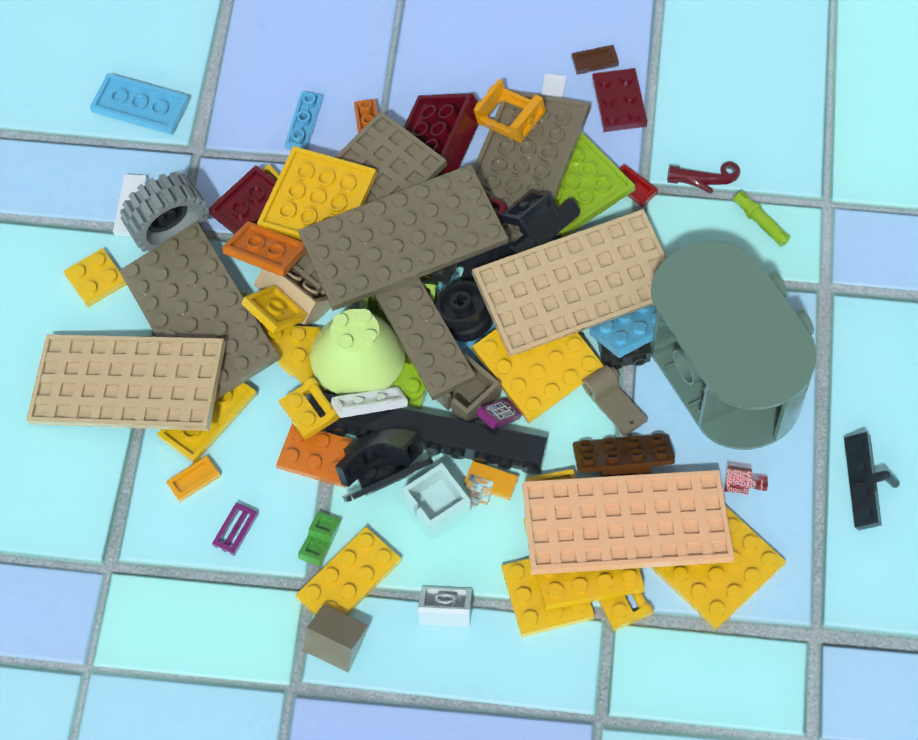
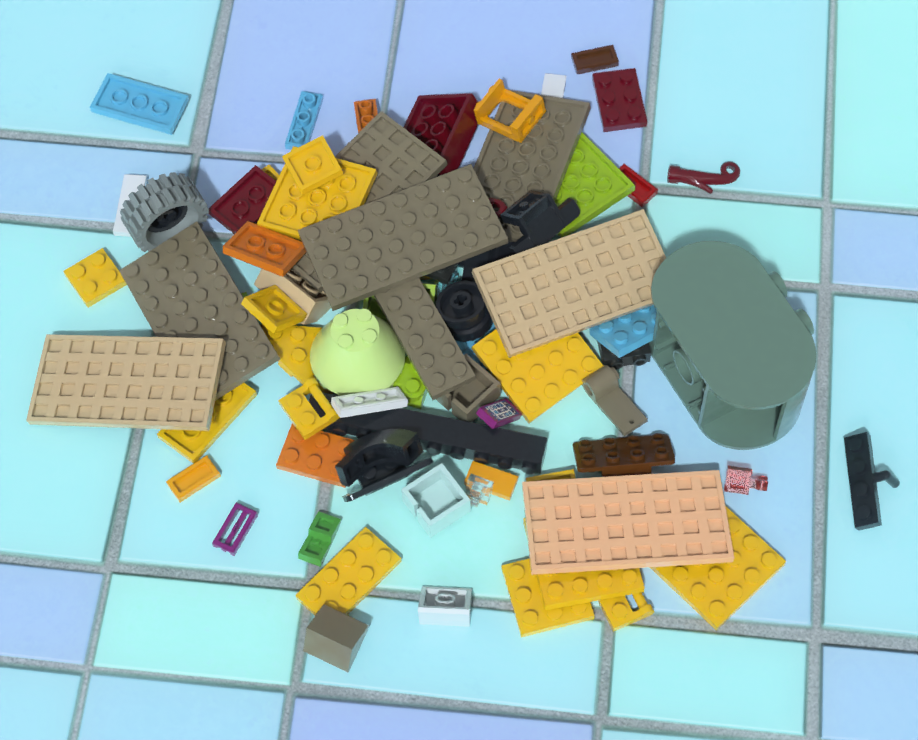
(312, 165): none -> yellow plate
(756, 213): lime pin -> none

